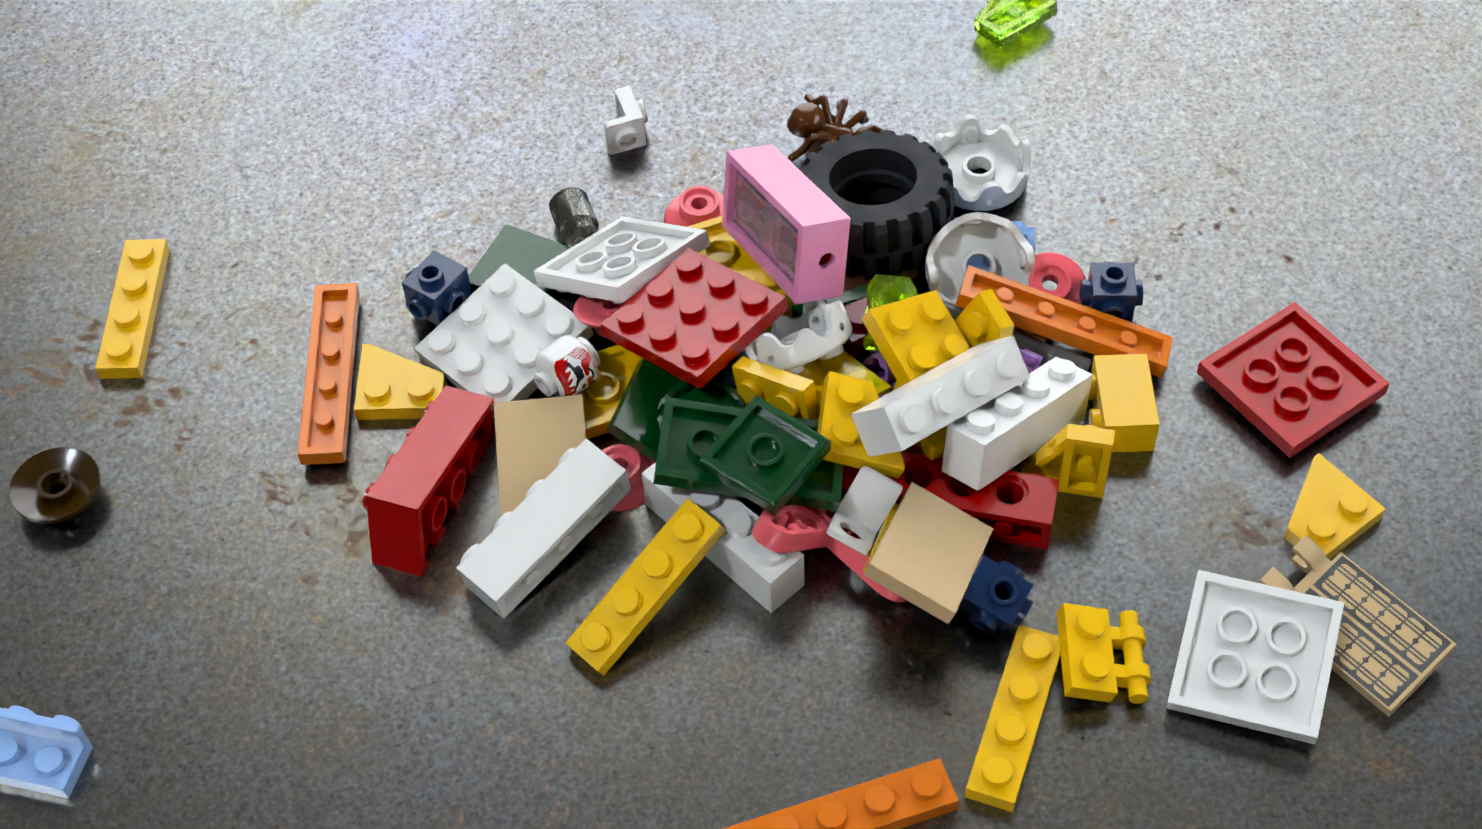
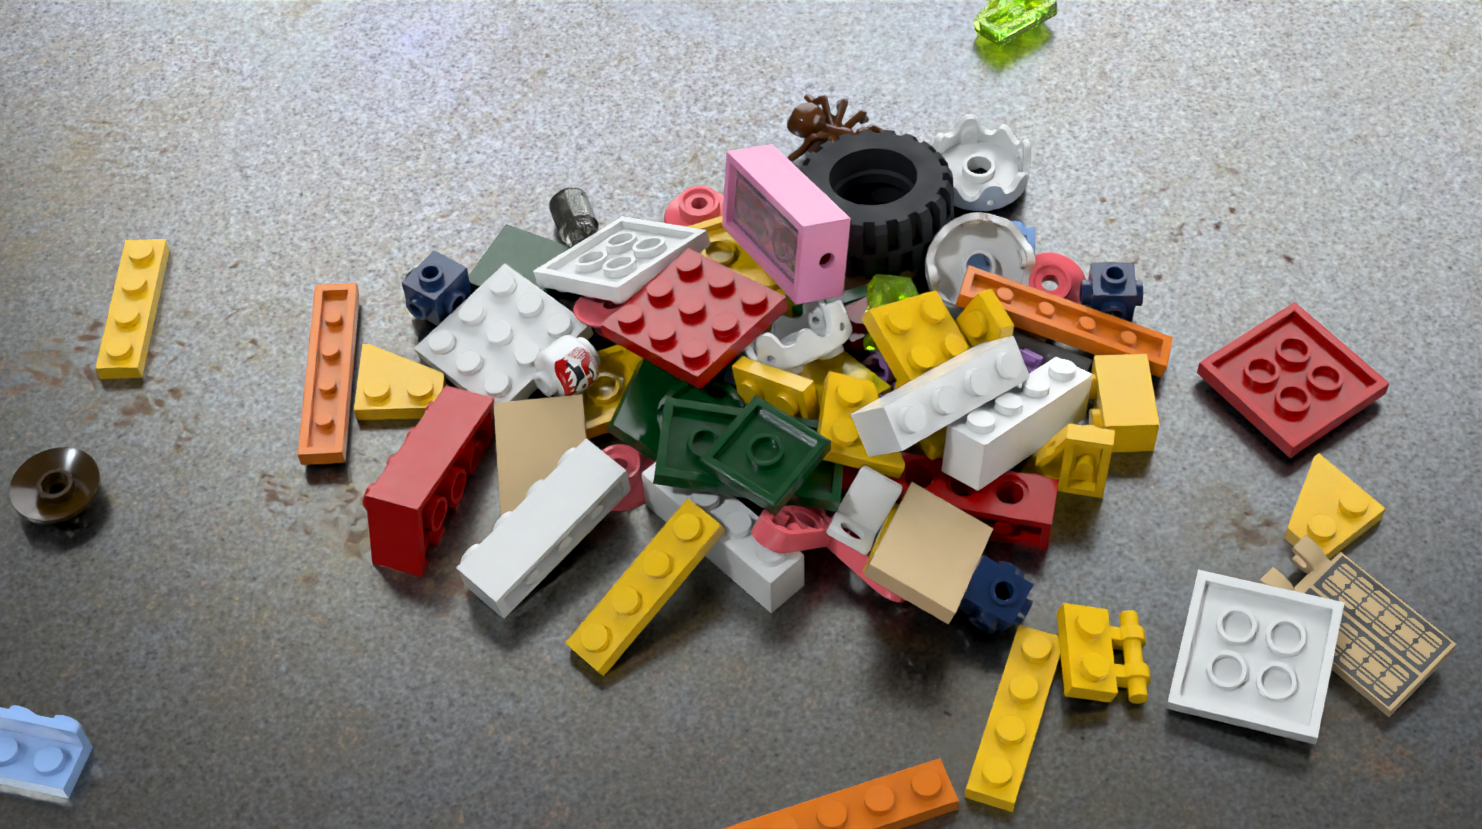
(629, 128): white bracket -> none

